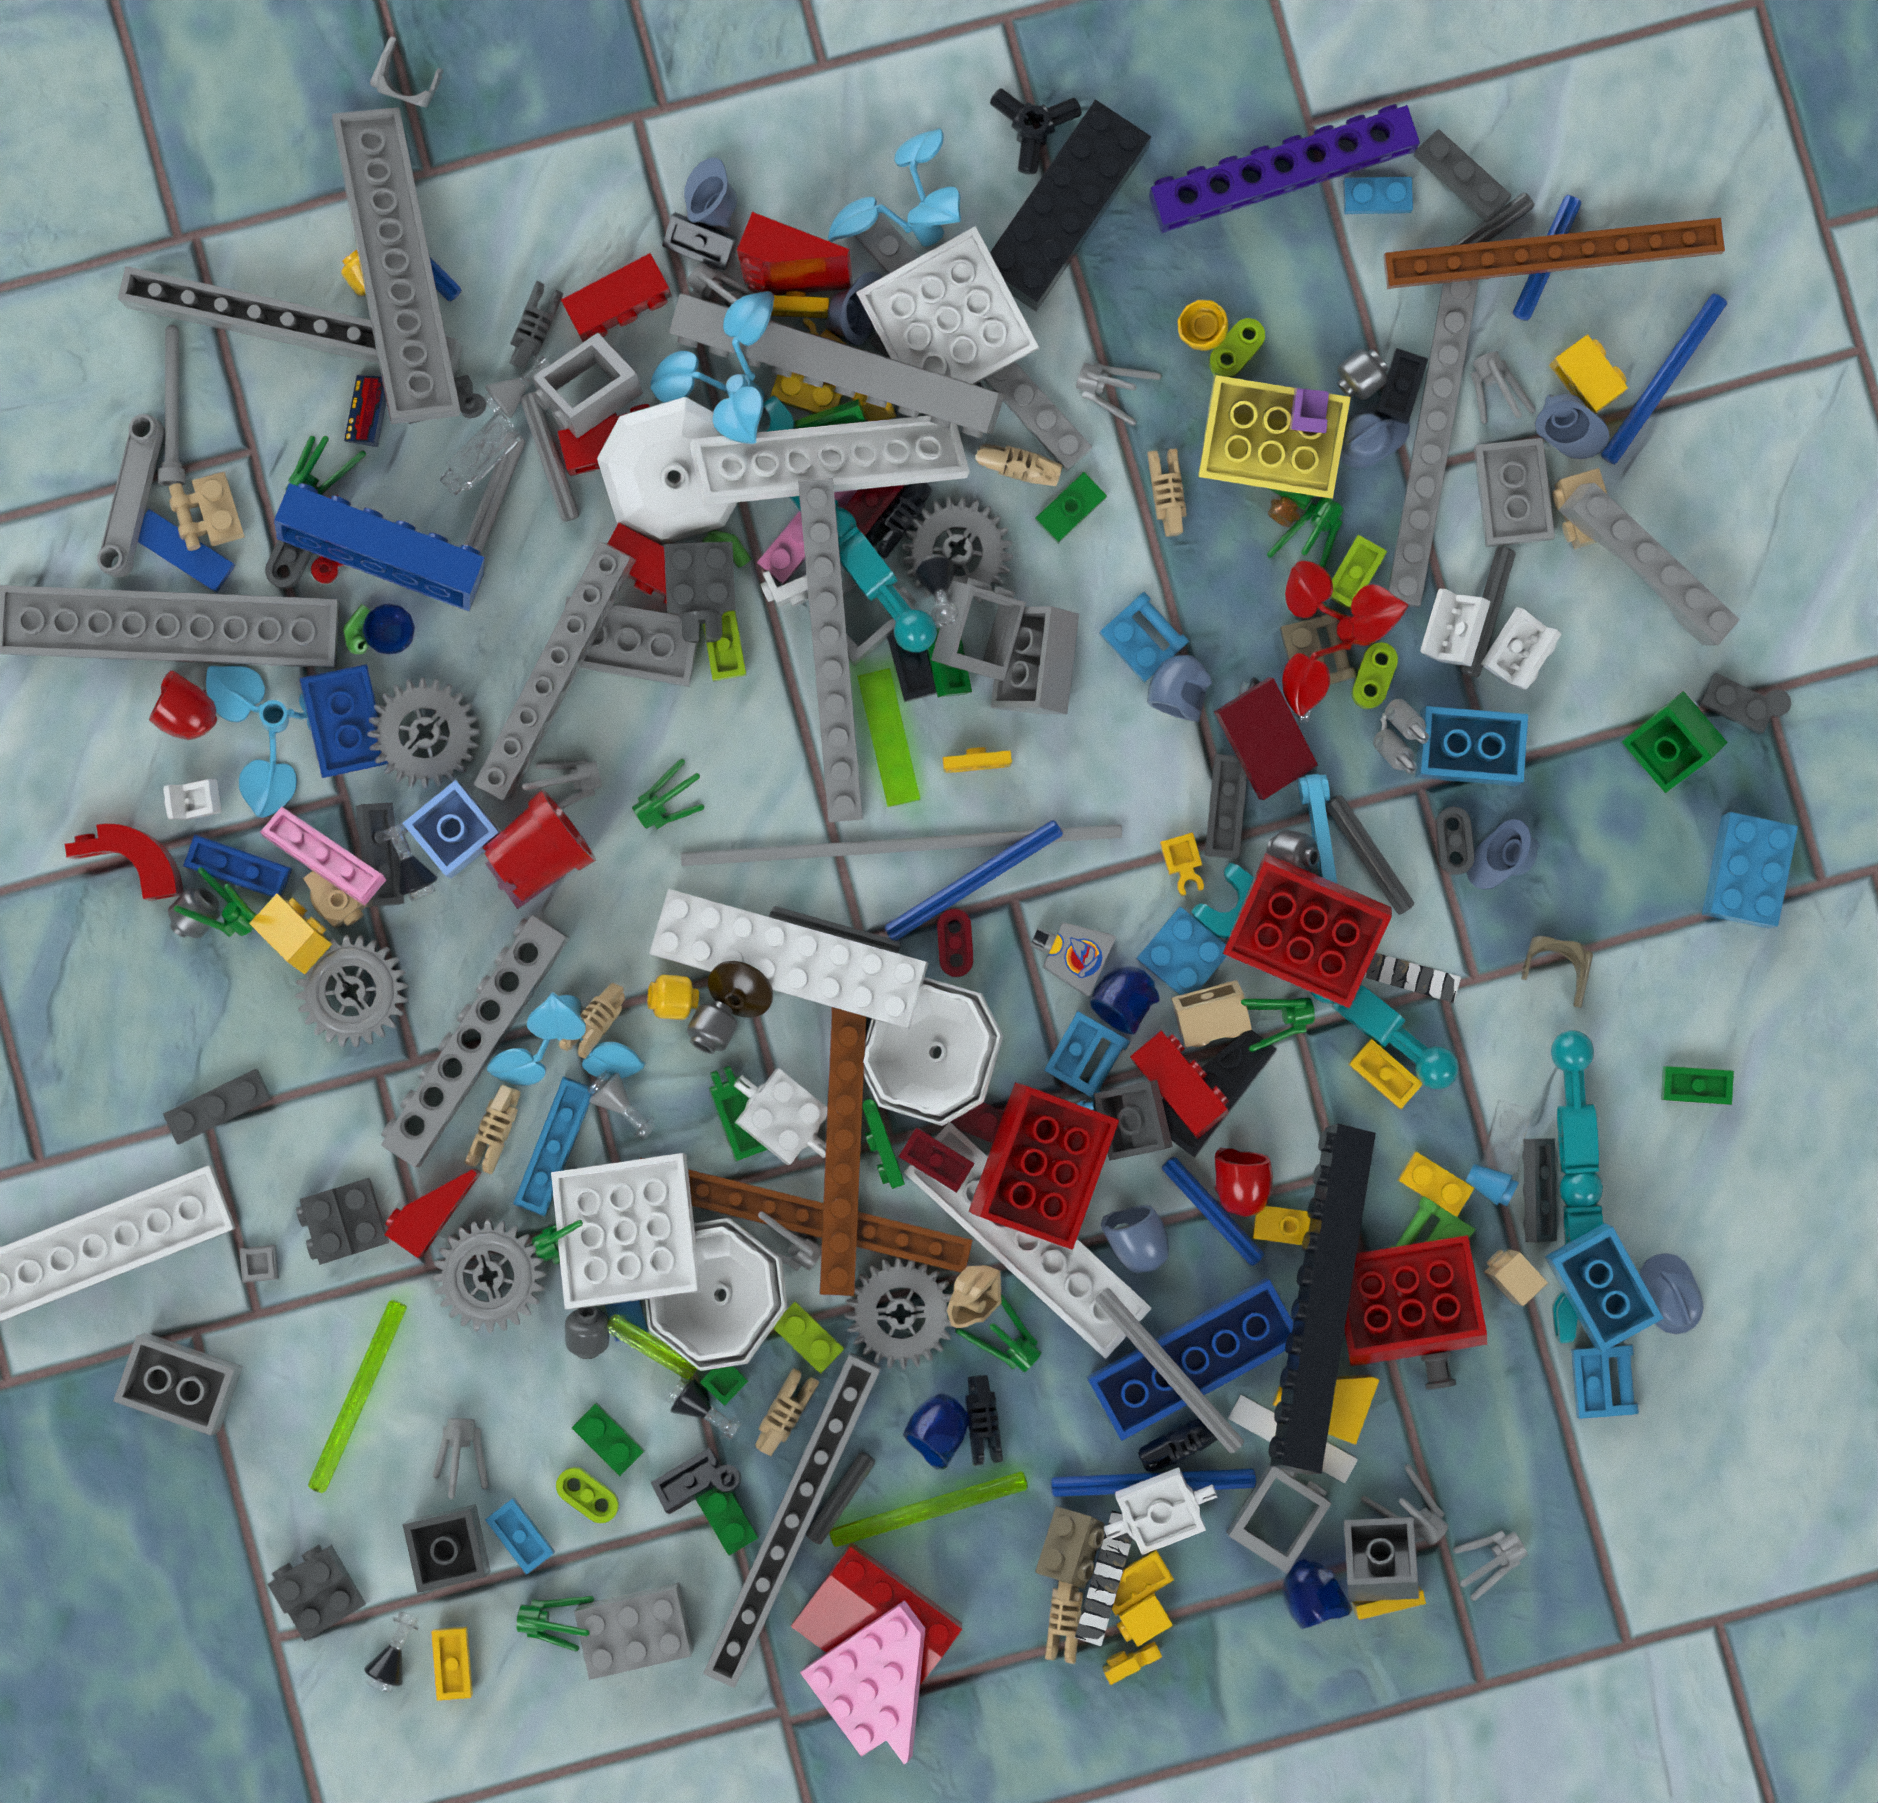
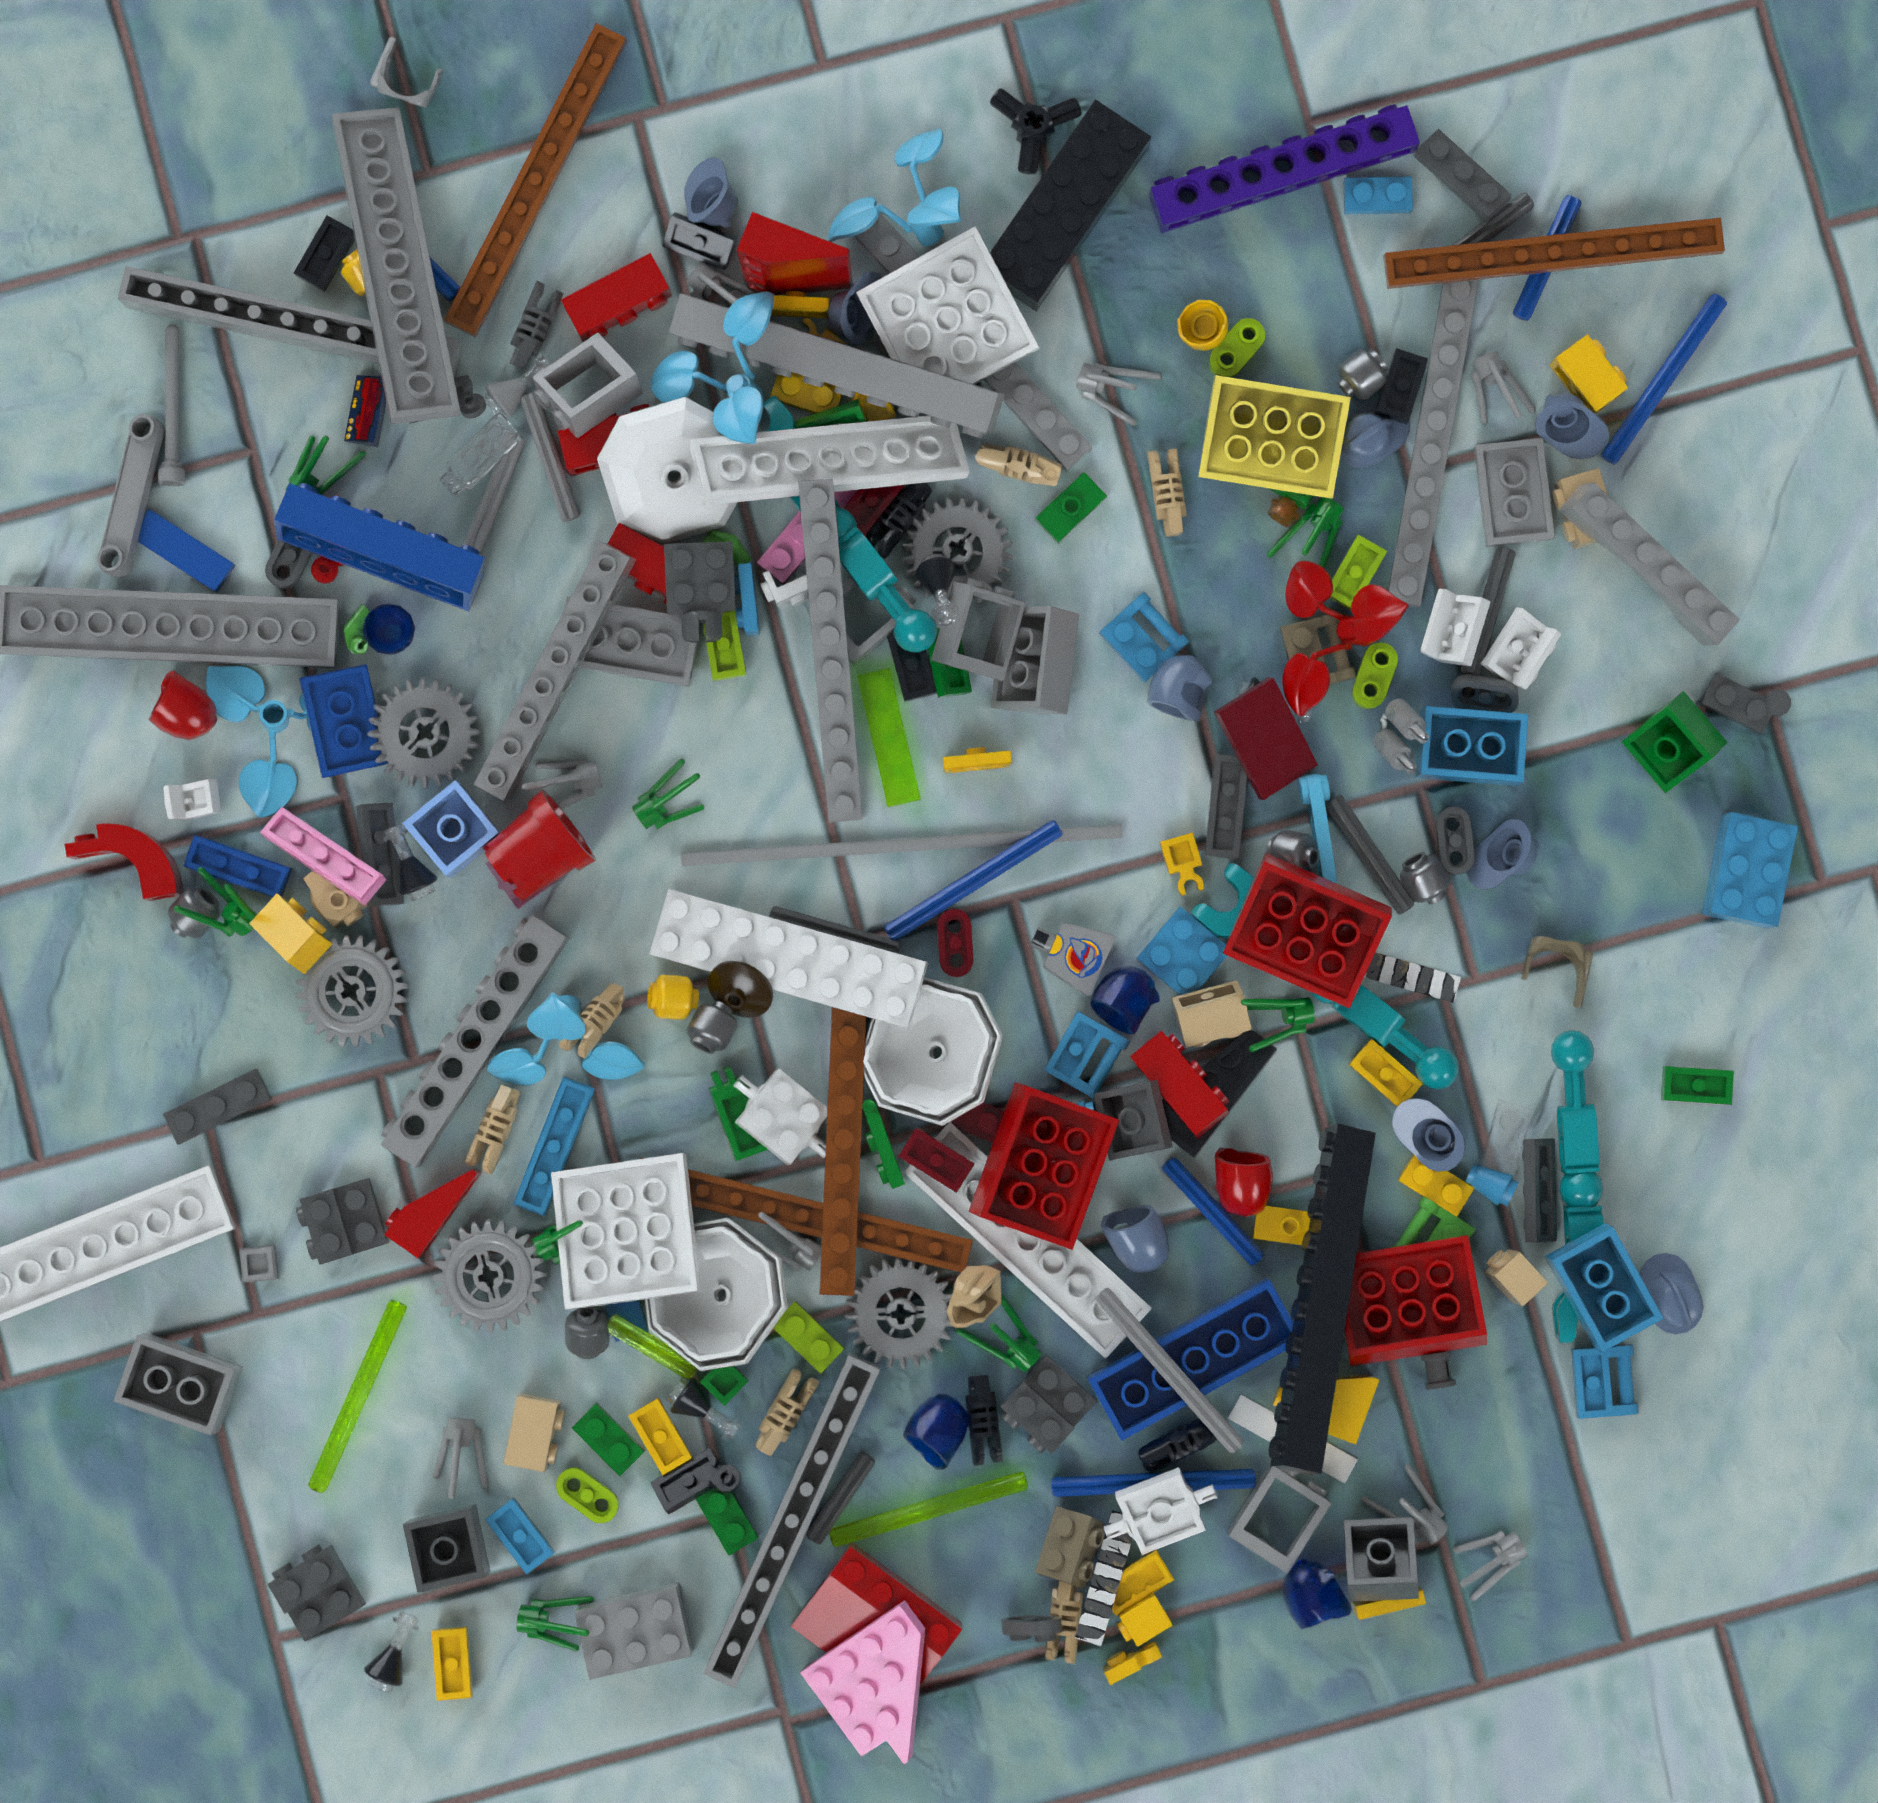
(217, 508): tan plate -> none
(325, 253): none -> black plate
(533, 1432): none -> tan brick
(535, 180): none -> dark orange plate
(610, 1093): piece -> none
(660, 1436): none -> yellow plate
(747, 614): none -> dark azure plate
(1024, 1626): none -> dark grey plate
(1047, 1405): none -> dark grey plate
(1309, 410): medium lavender panel -> none
(1424, 878): none -> flat silver head
(1429, 1134): none -> sand blue piece
(1484, 693): none -> dark grey plate

